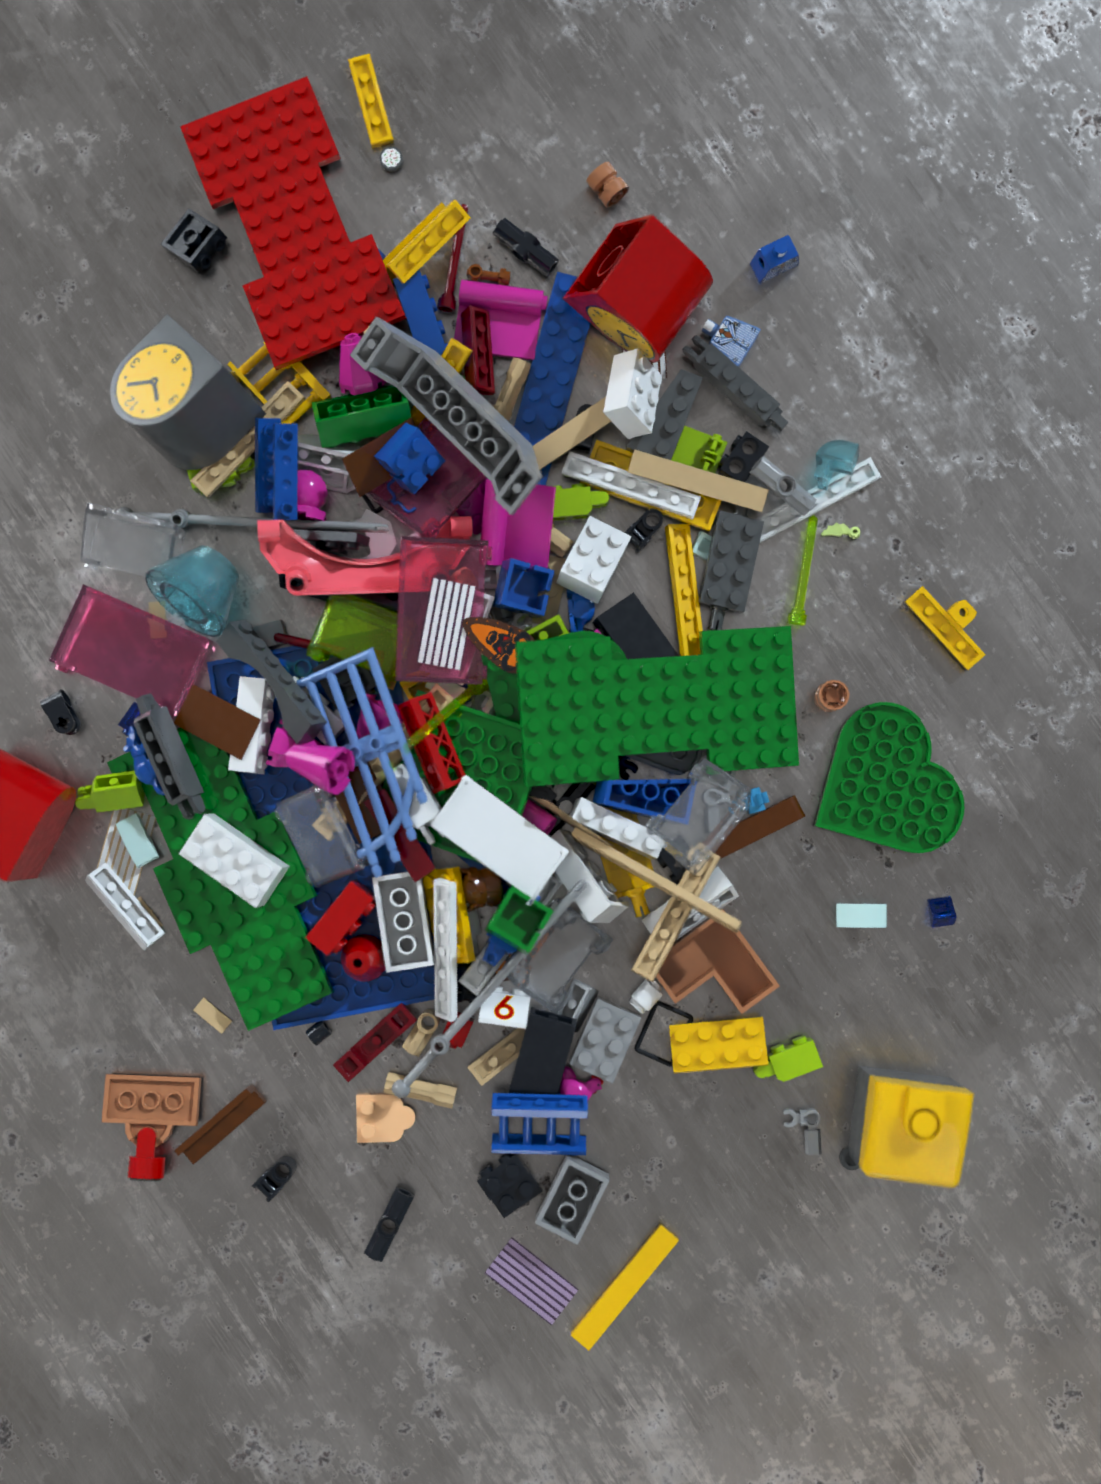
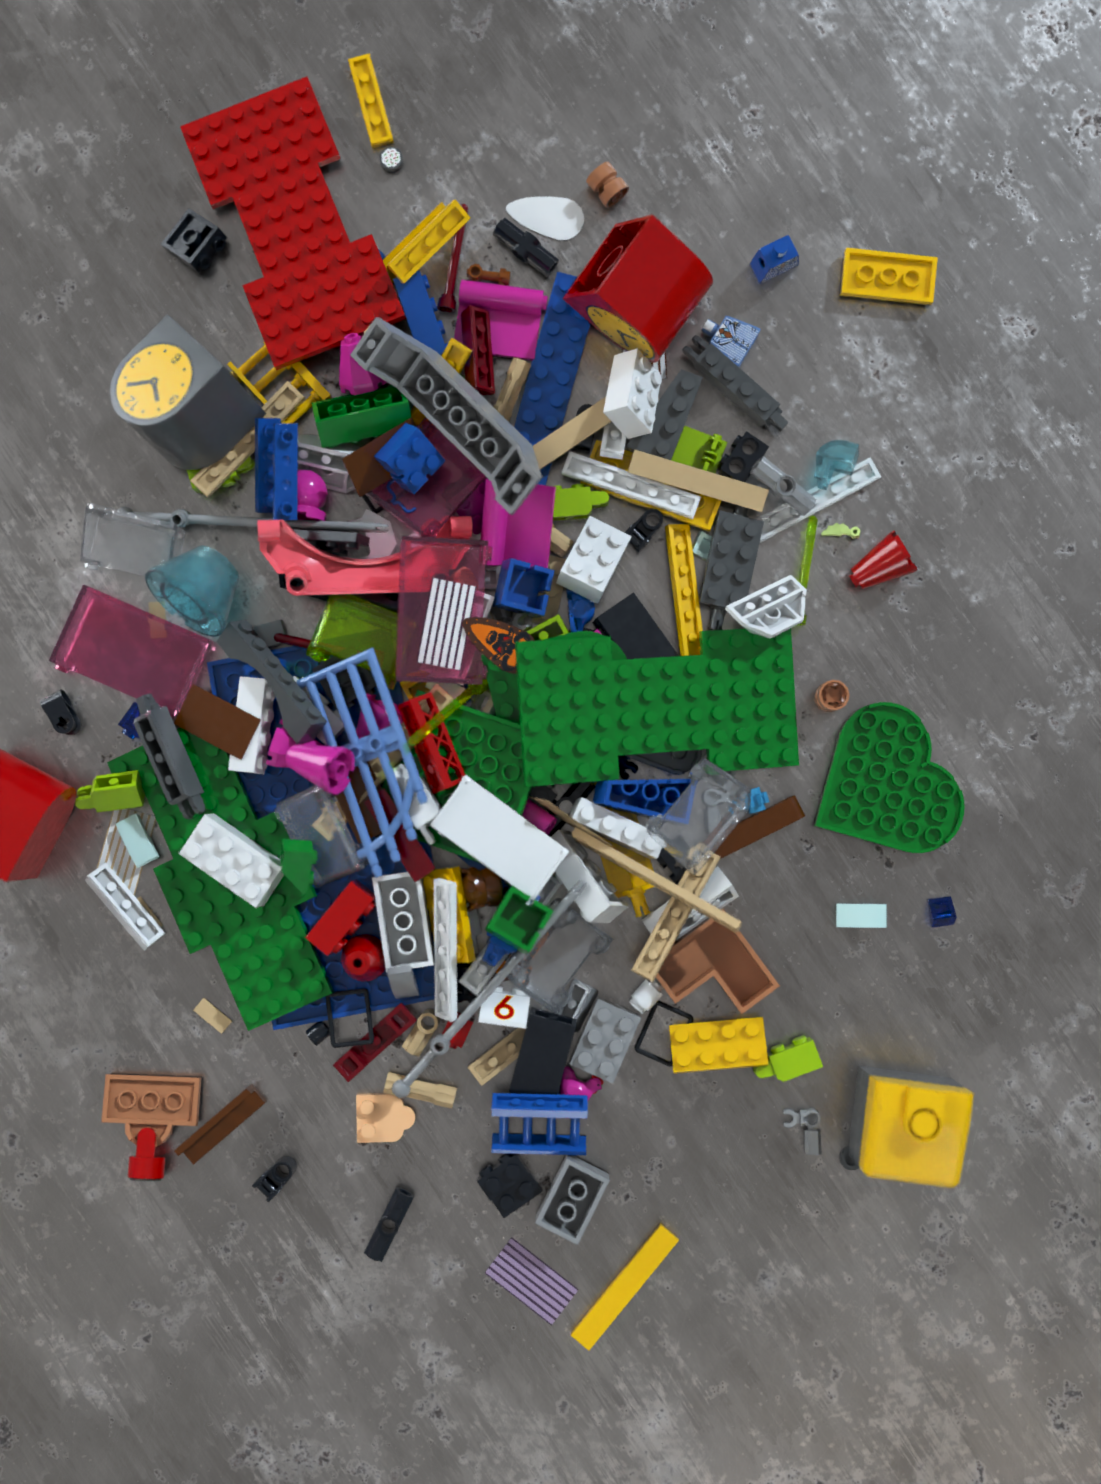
(142, 765): blue animal -> none
(296, 862): none -> green slope
(369, 1018): none -> black piece
(402, 981): none -> light grey slope
(548, 216): none -> white sticker
(612, 442): none -> white hinge
(771, 608): none -> white wedge
(883, 563): none -> red cone
(888, 276): none -> yellow plate
(947, 625): yellow plate -> none

